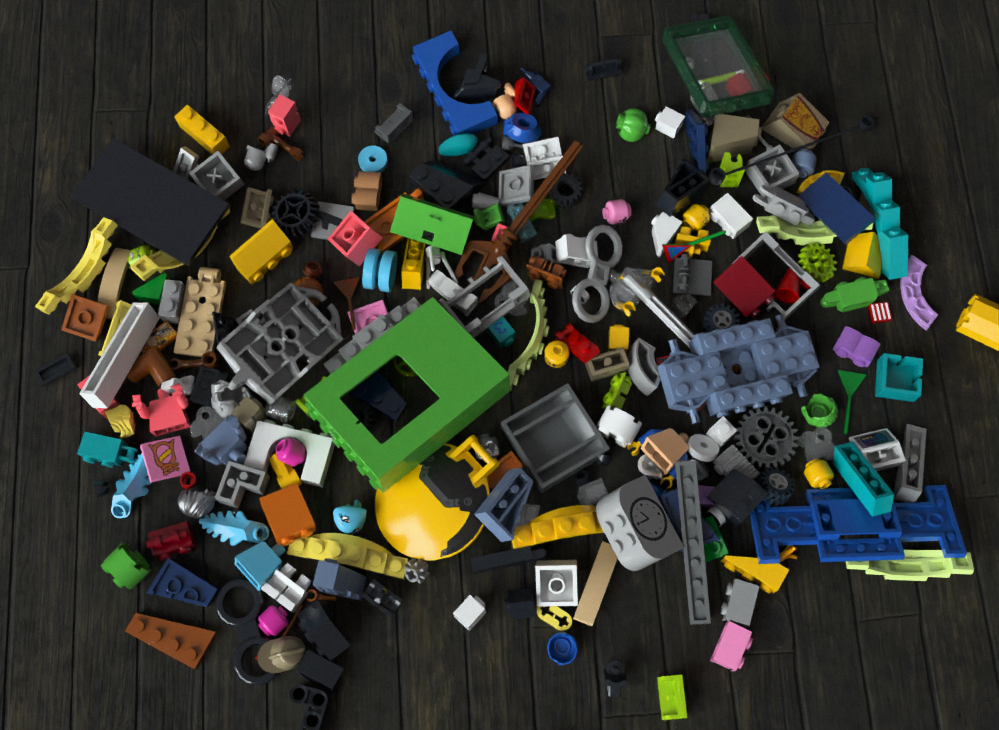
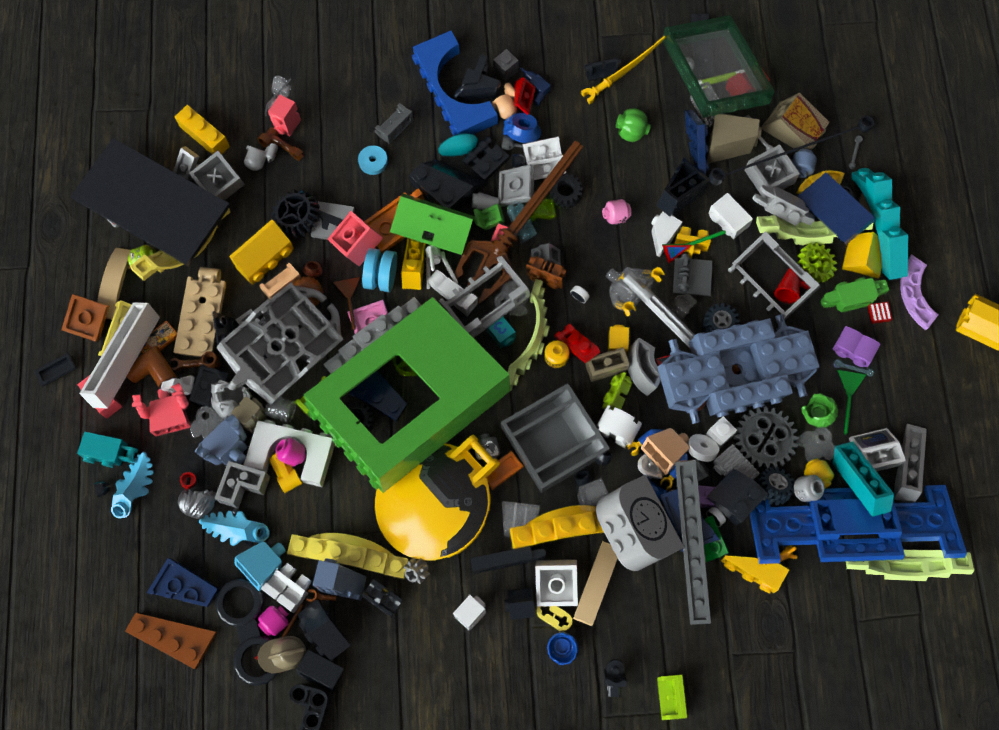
(84, 272): light yellow piece -> none
(122, 420): light yellow hair -> none
(126, 566): bright green brick -> none
(152, 290): green slope -> none
(164, 458): bright pink tile -> none
(171, 301): light grey brick -> none
(172, 540): dark red brick -> none
(256, 207): dark tan bracket -> none
(280, 281): none -> light nougat hinge
(288, 515): orange brick -> none
(350, 518): medium azure piece -> none
(367, 191): medium nougat brick -> none
(504, 504): sand blue wedge -> none
(505, 65): none -> flat silver brick
(572, 251): white brick -> none
(597, 274): light grey bar -> none
(617, 75): none -> yellow sword
(669, 122): white brick -> none
(696, 217): yellow head -> none
(727, 165): lime hinge -> none
(731, 646): bright pink hinge -> none
(739, 602): light grey hinge -> none
(745, 288): dark red slope -> none
(809, 488): none -> light grey head
(838, 363): none -> clear light blue hinge
(858, 140): none -> dark grey hinge
(896, 380): teal piece -> none

